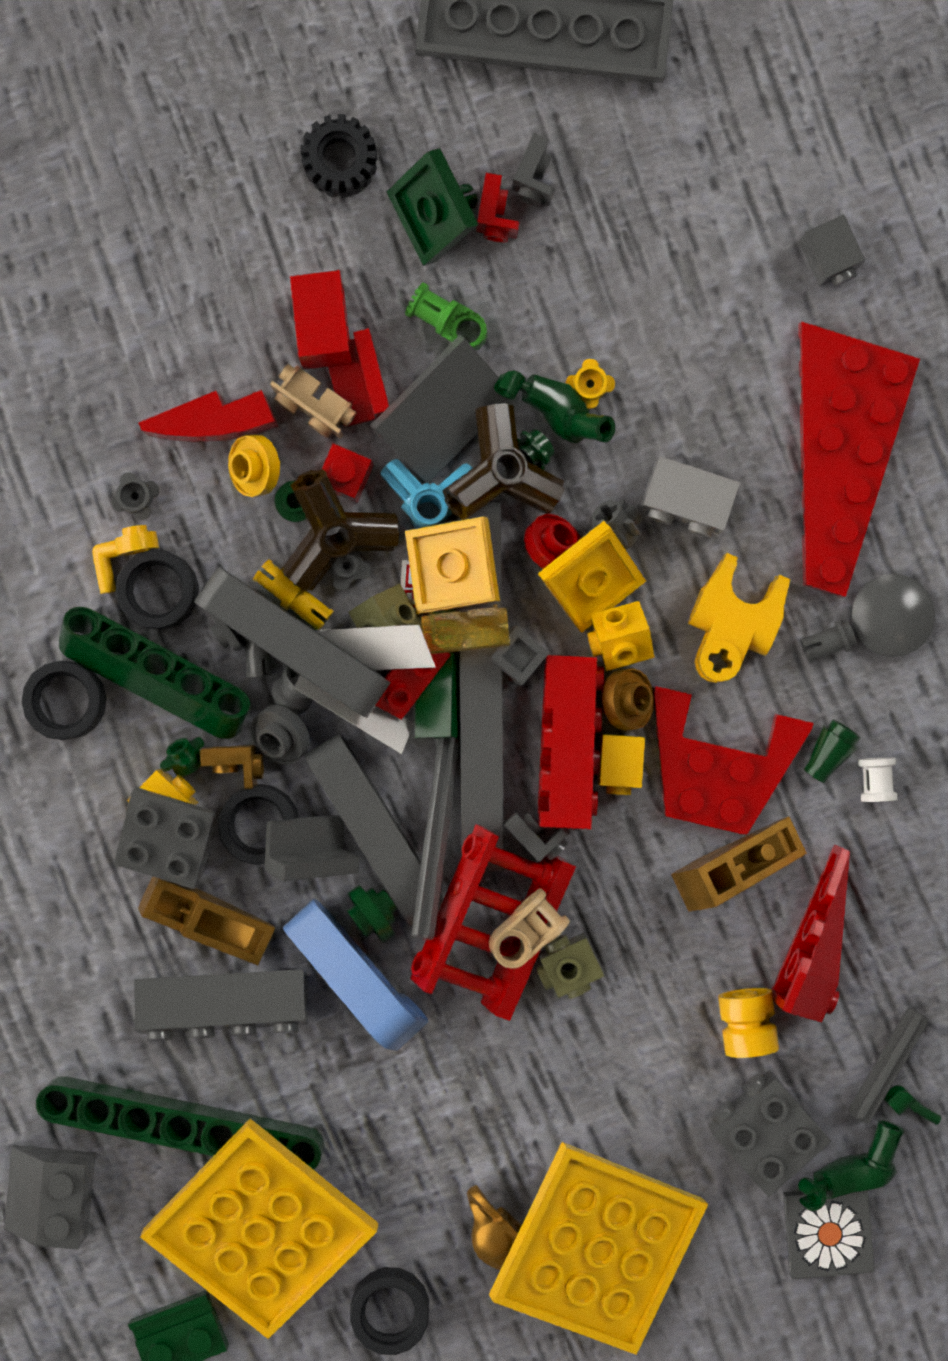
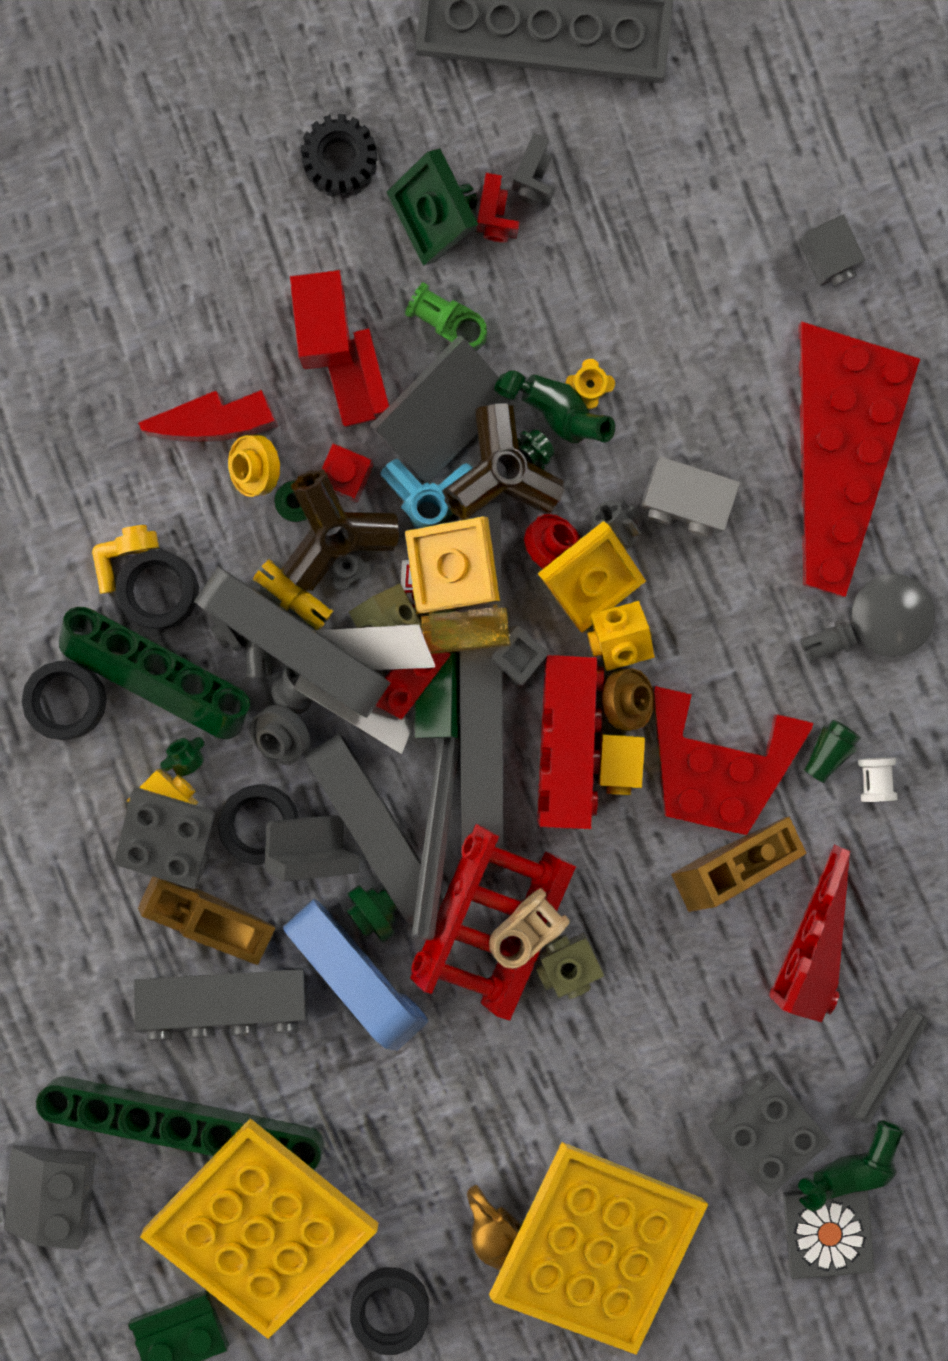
(123, 500): dark grey plate -> none
(226, 758): pearl gold bracket -> none
(298, 393): tan hinge -> none
(528, 834): dark grey bracket -> none
(732, 624): yellow piece -> none
(748, 1022): yellow wheel -> none
(901, 1100): dark green hand -> none

